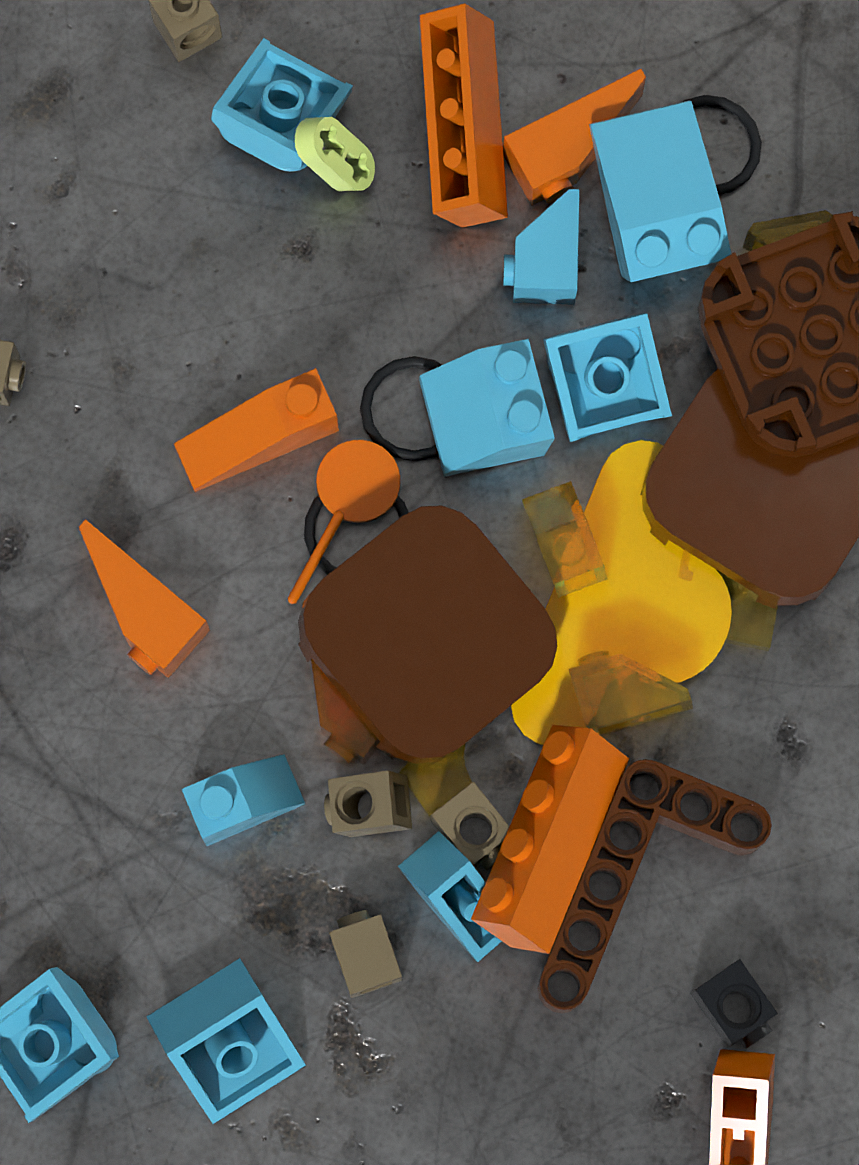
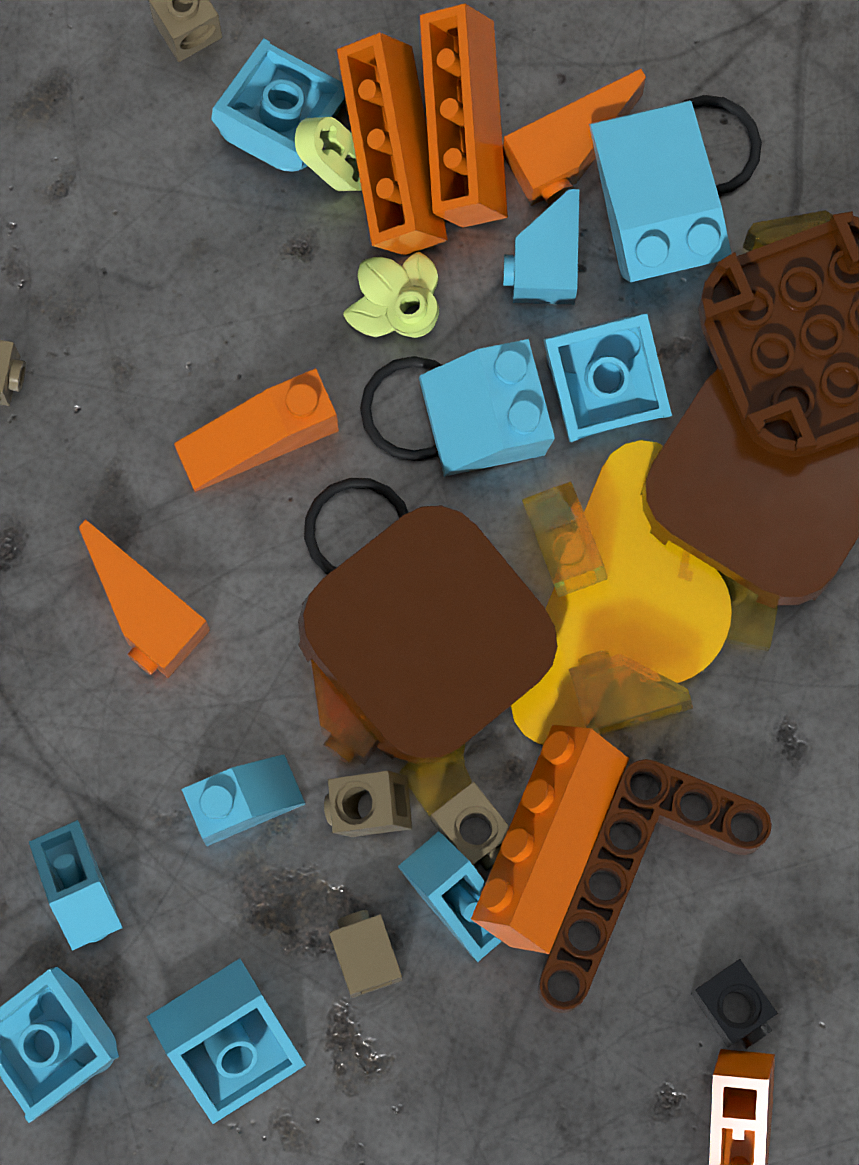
(74, 885): none -> medium azure slope
(356, 485): orange piece -> none
(390, 143): none -> orange brick
(390, 292): none -> yellowish green plate

